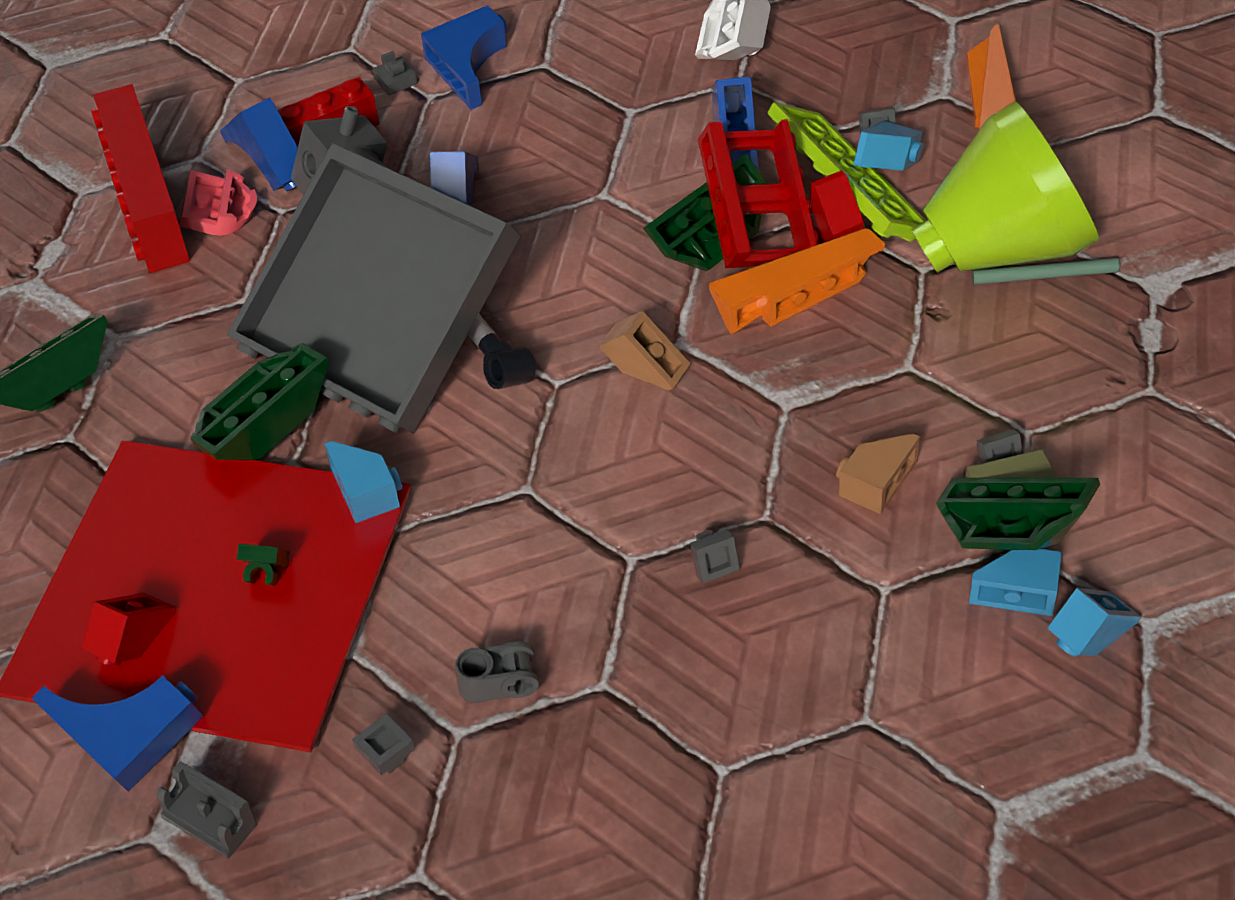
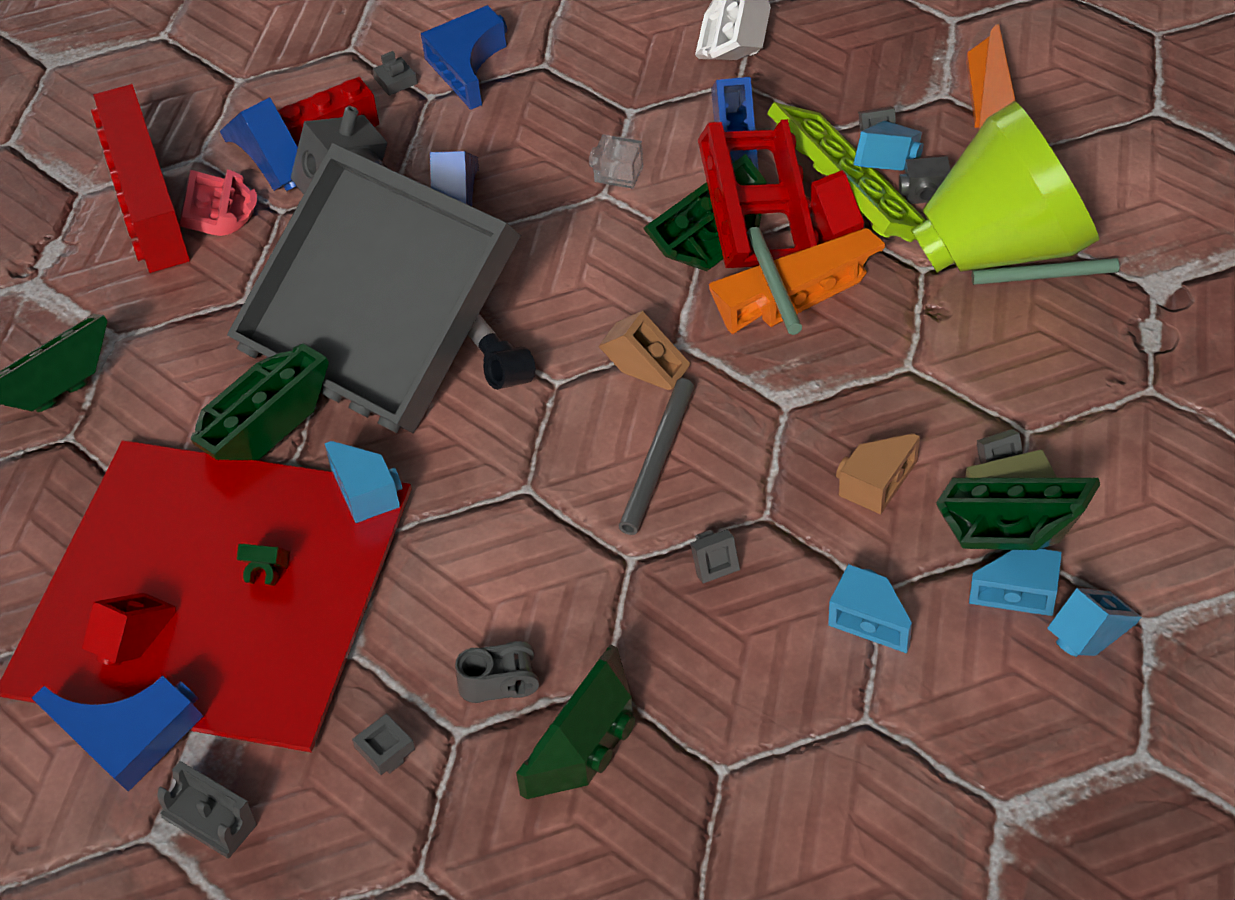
(582, 733): none -> dark green wedge
(617, 161): none -> clear brick
(656, 457): none -> dark grey piece
(774, 281): none -> sand green bar
(870, 609): none -> dark azure slope
(923, 178): none -> flat silver brick

